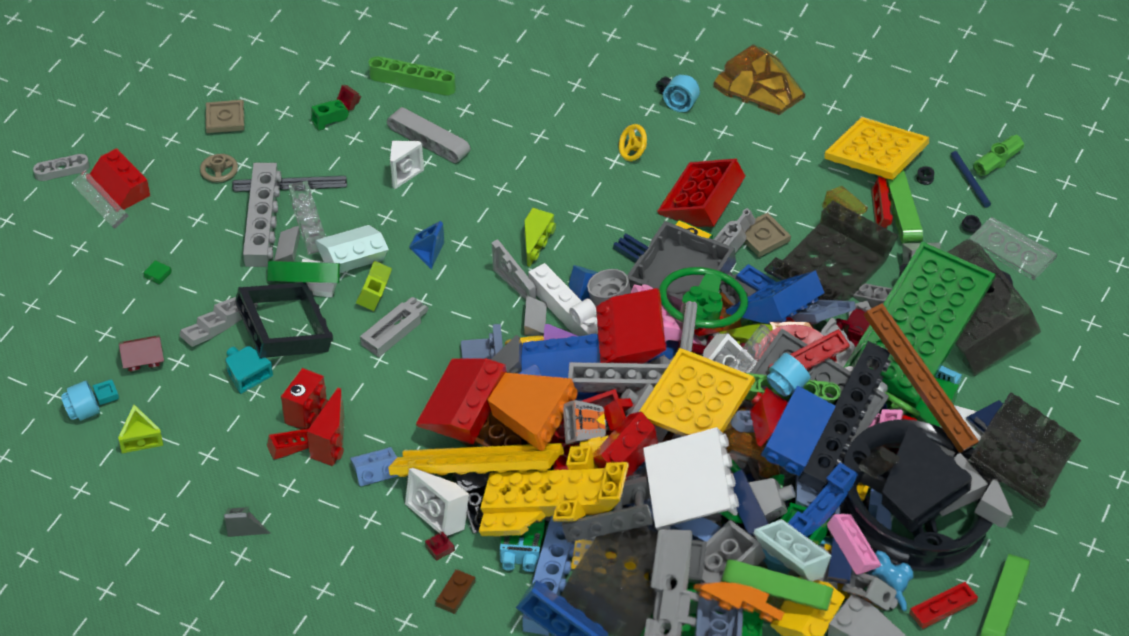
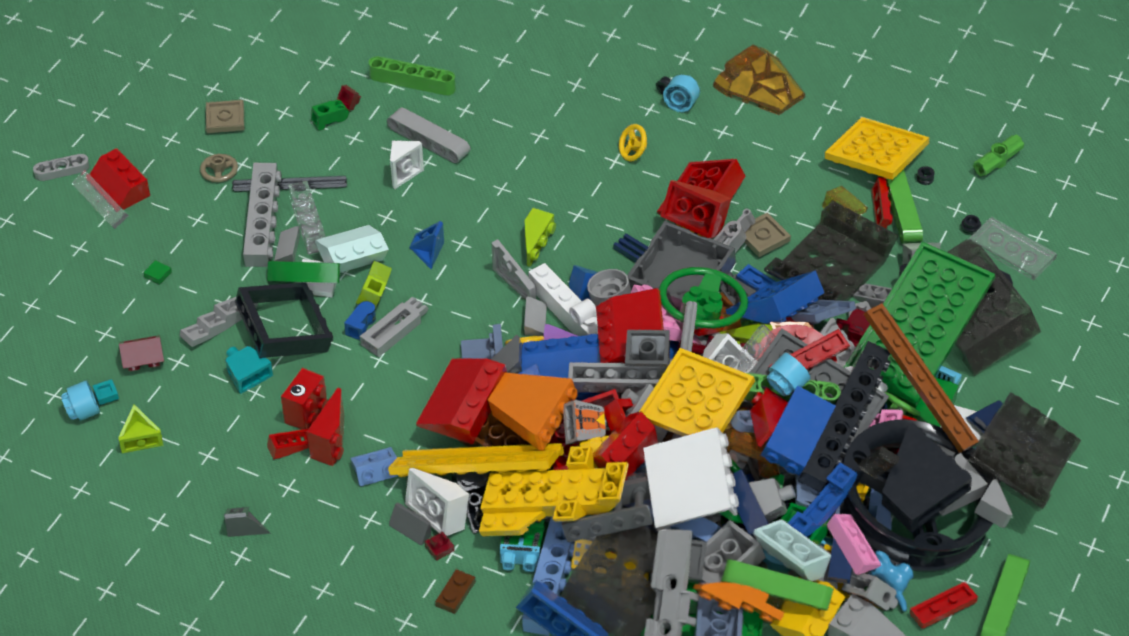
(360, 319): none -> blue leg
(410, 524): none -> dark grey slope
(647, 348): none -> dark grey slope
(696, 208): none -> red slope
(970, 178): dark blue bar -> none

